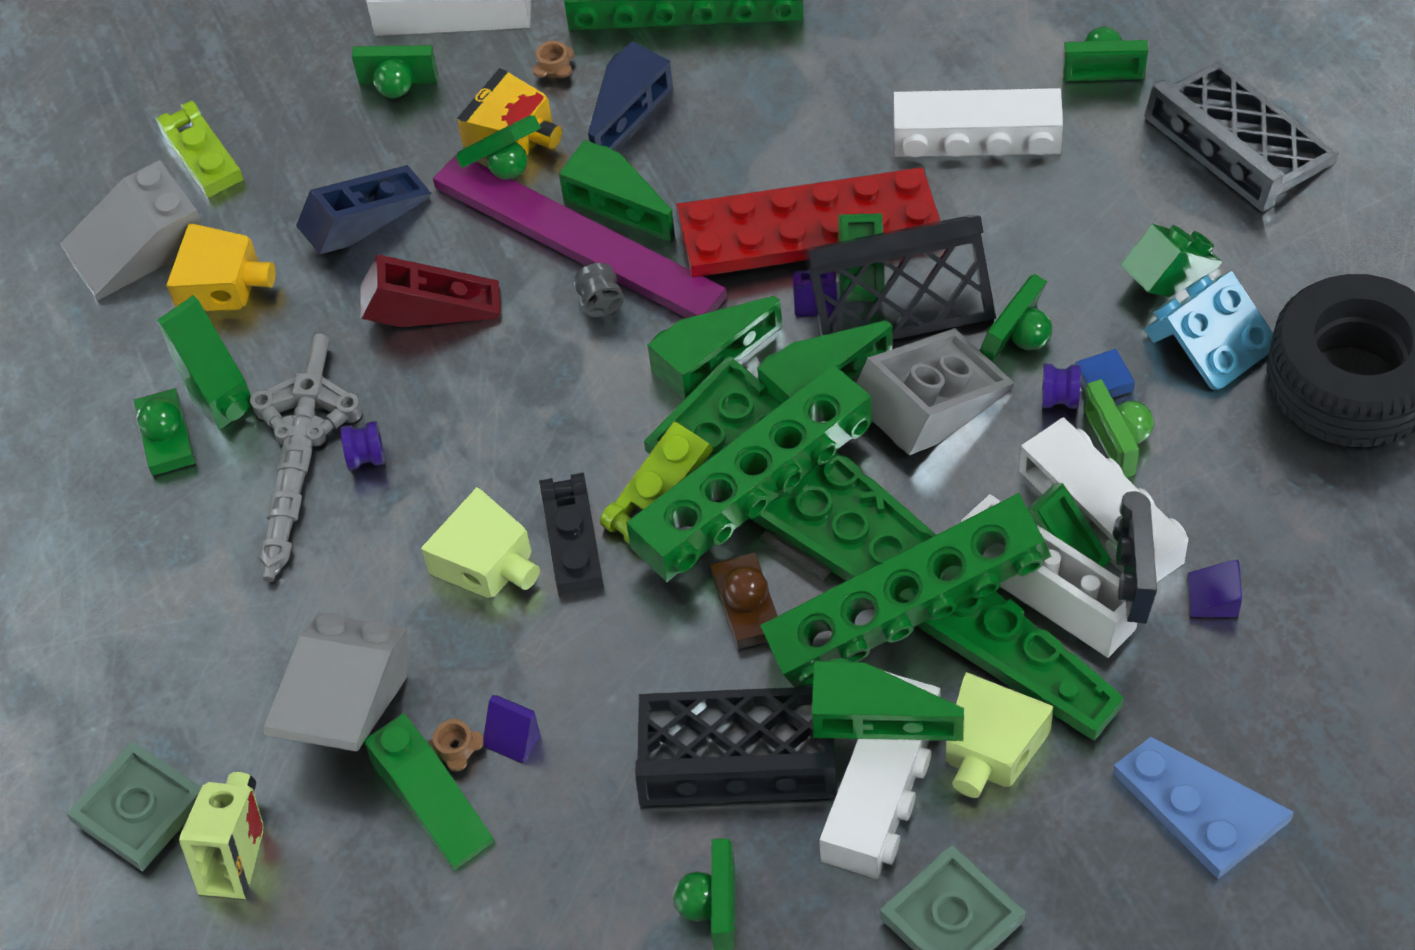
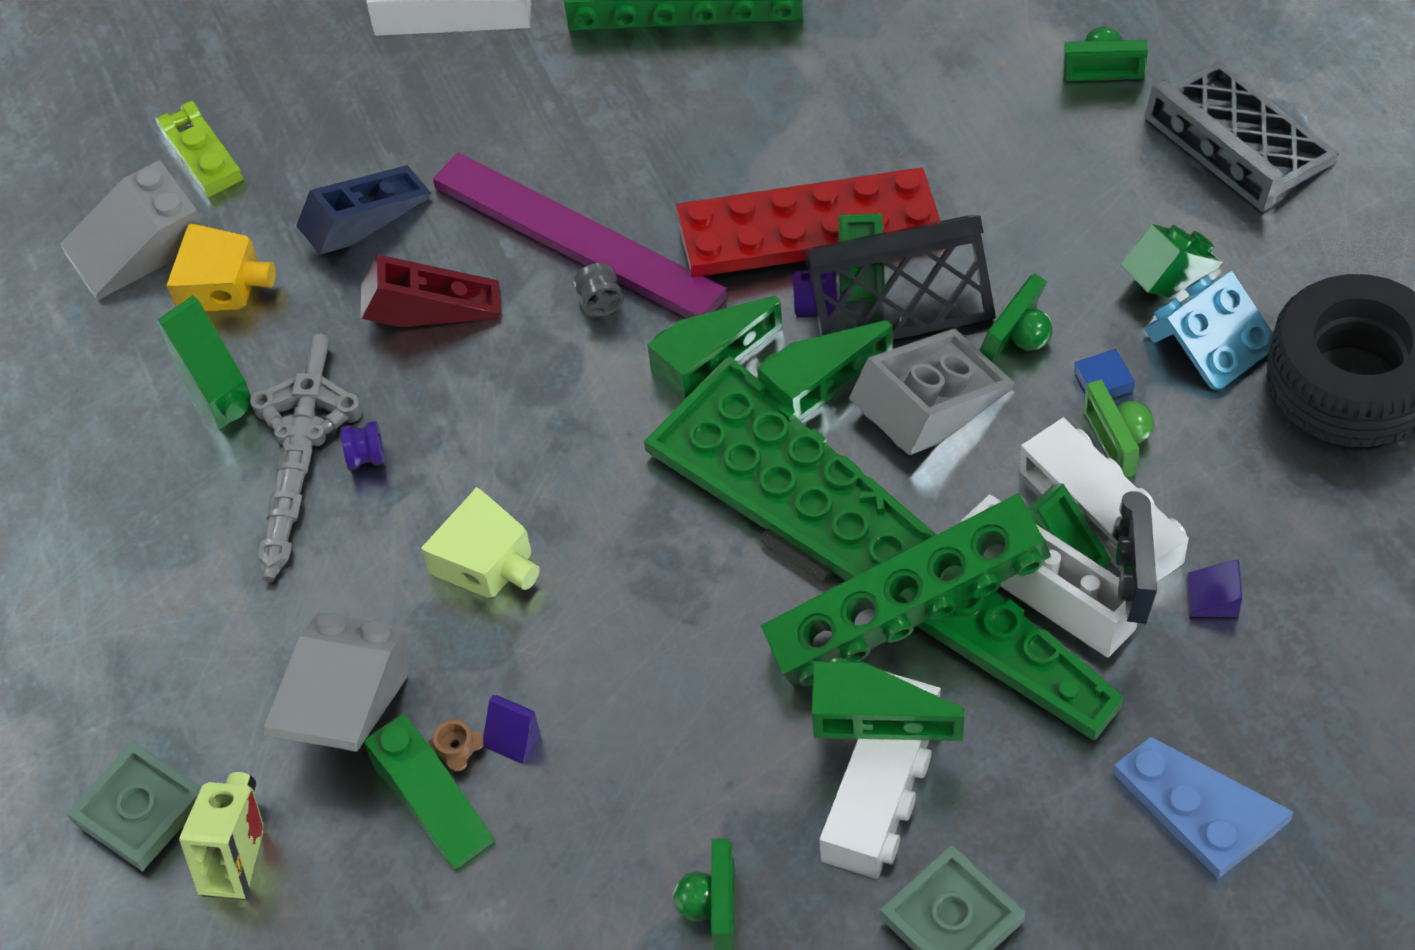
(164, 431): green tile -> none
(395, 67): green tile -> none
(502, 103): yellow torso -> none
(504, 155): green tile -> none
(553, 60): medium nougat plate -> none
(571, 535): black plate -> none
(610, 187): green slope -> none
(629, 92): dark blue slope -> none
(669, 462): lime plate -> none
(726, 475): green brick -> none
(735, 774): black fence -> none
(744, 598): reddish brown tile -> none
(978, 122): white brick -> none
(999, 735): yellowish green torso -> none
(1061, 386): dark purple wheel -> none

